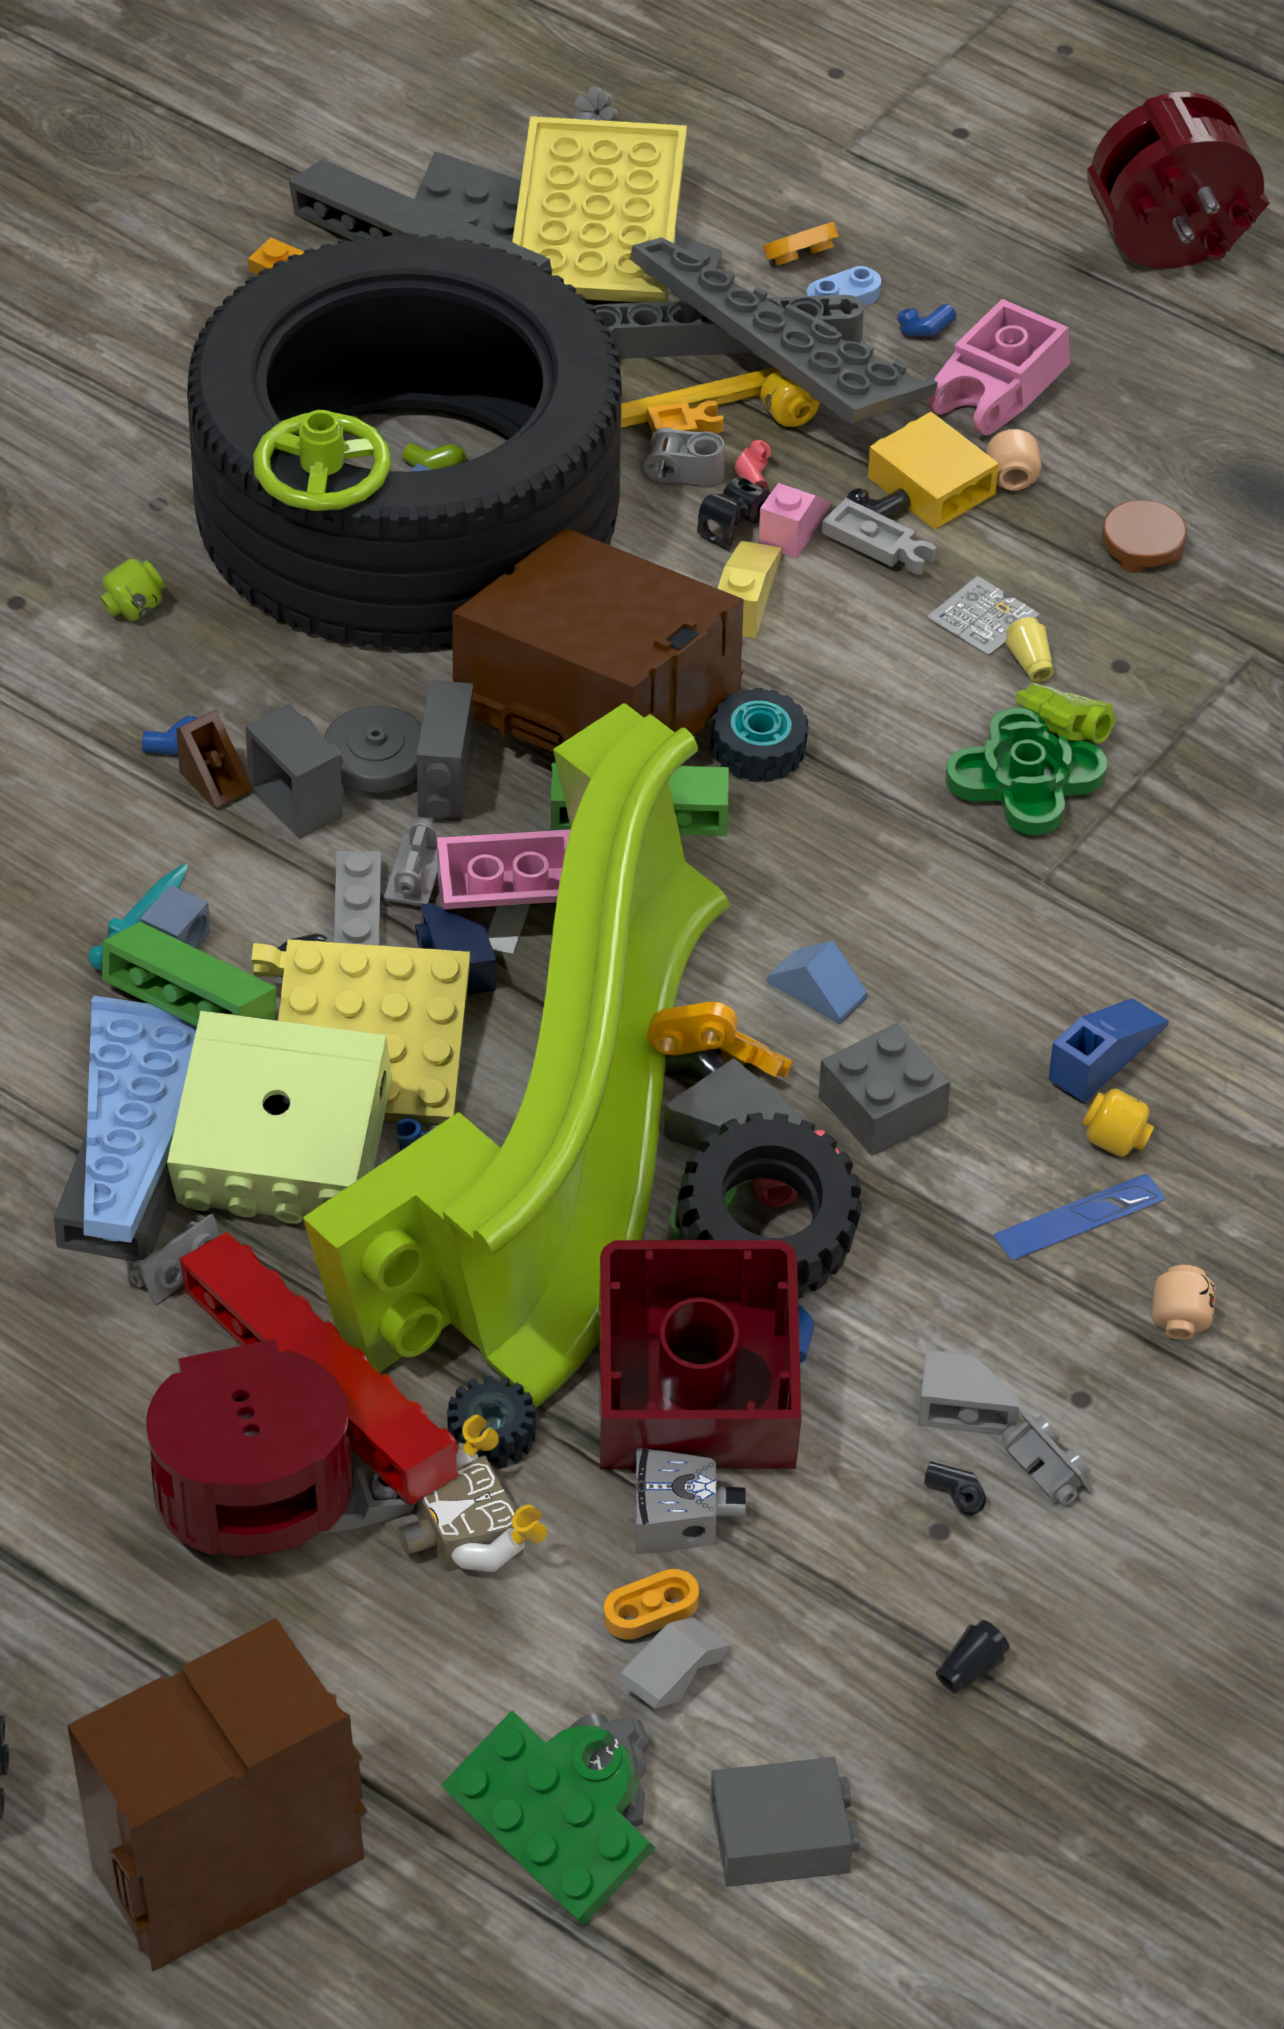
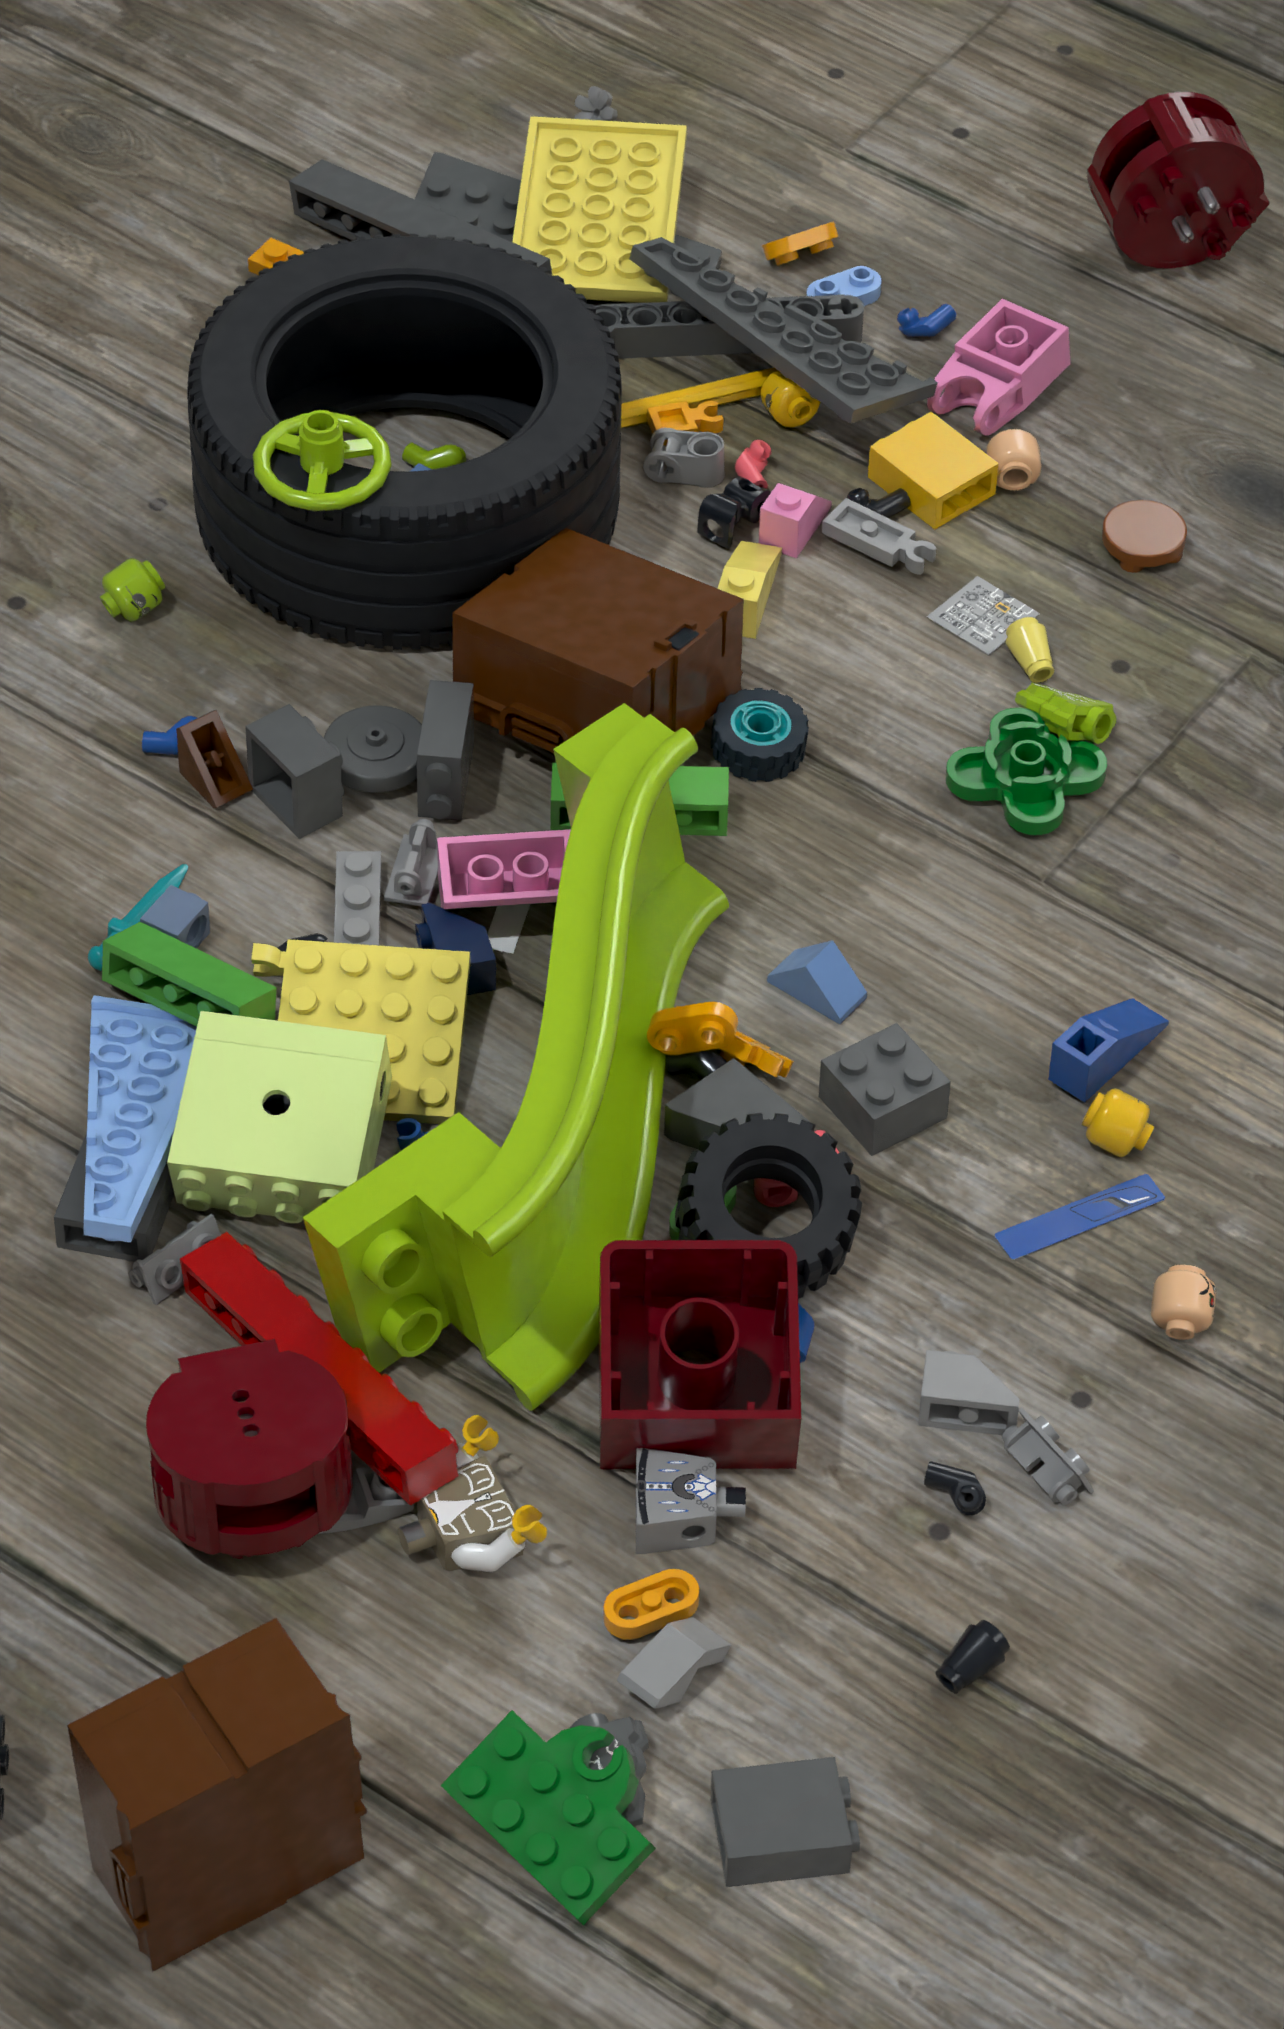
(507, 1413): black wheel -> none

